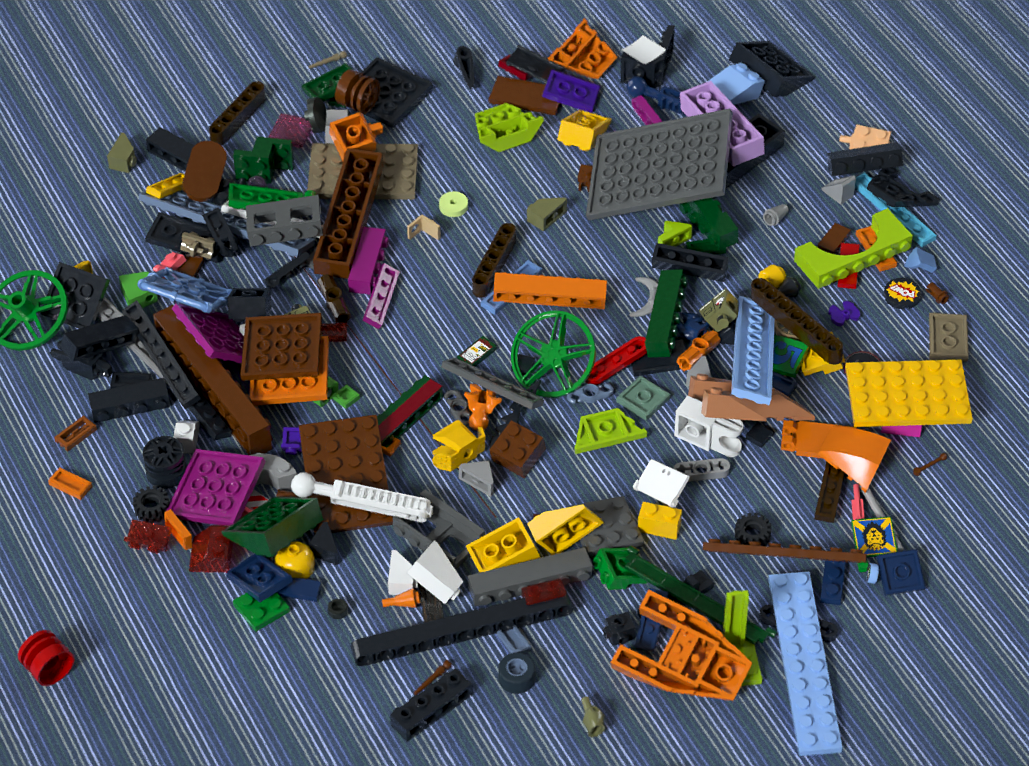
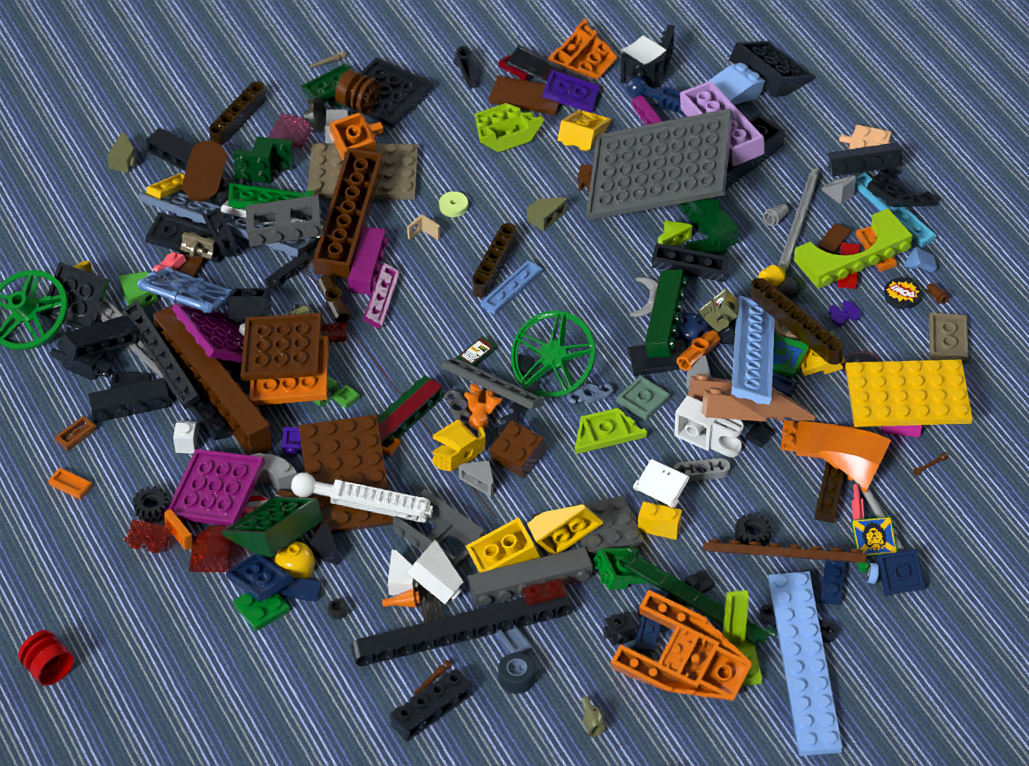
(164, 461): black wheel -> none
(257, 181): clear purple plate -> none
(550, 290): orange brick -> none
(617, 360): red plate -> none
(799, 219): none -> light grey piece

